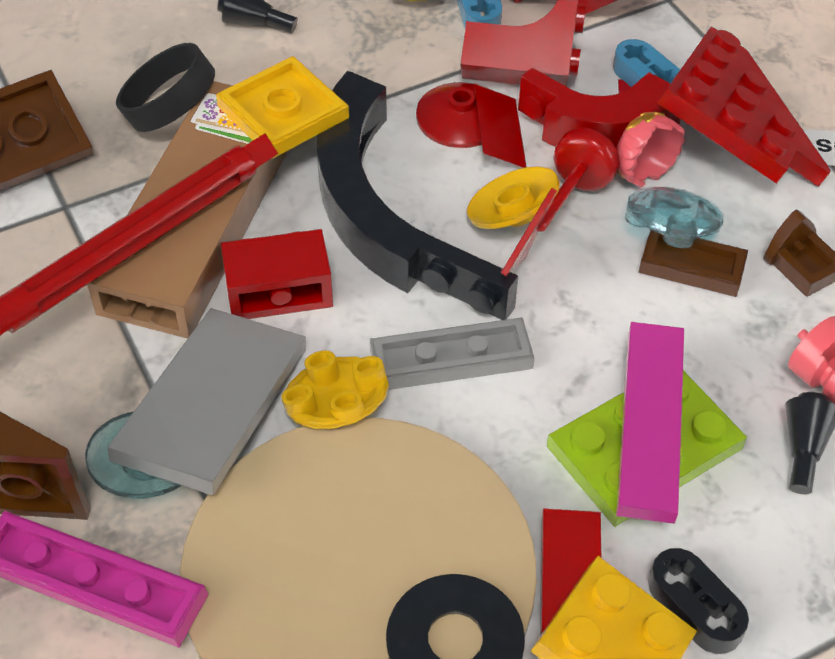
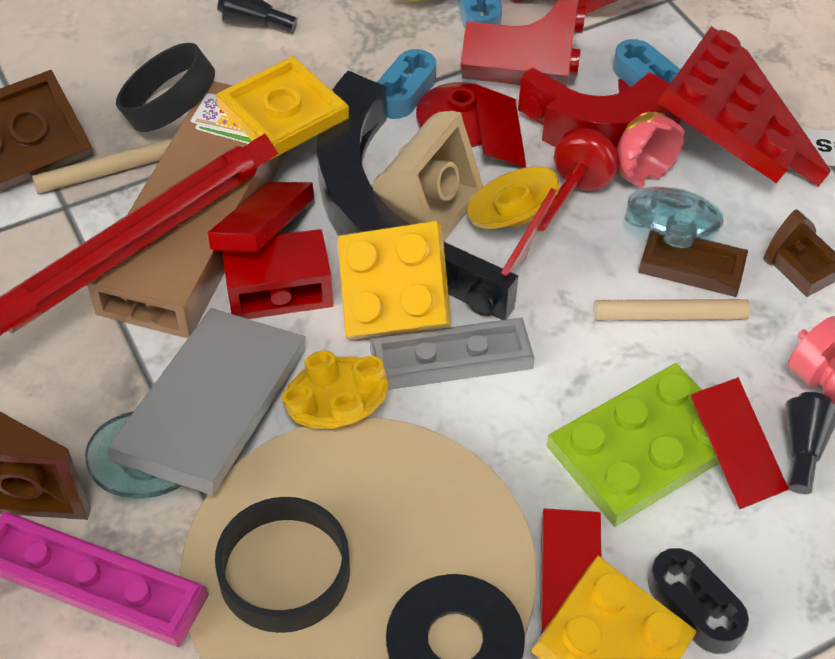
(100, 166): none -> tan bar
(260, 217): none -> red tile
(276, 510): none -> black tyre
(394, 281): none -> yellow plate
(397, 79): none -> dark azure beam
(432, 174): none -> tan brick
(651, 424): dark pink tile -> none
(672, 309): none -> tan bar
(739, 442): none -> red sticker

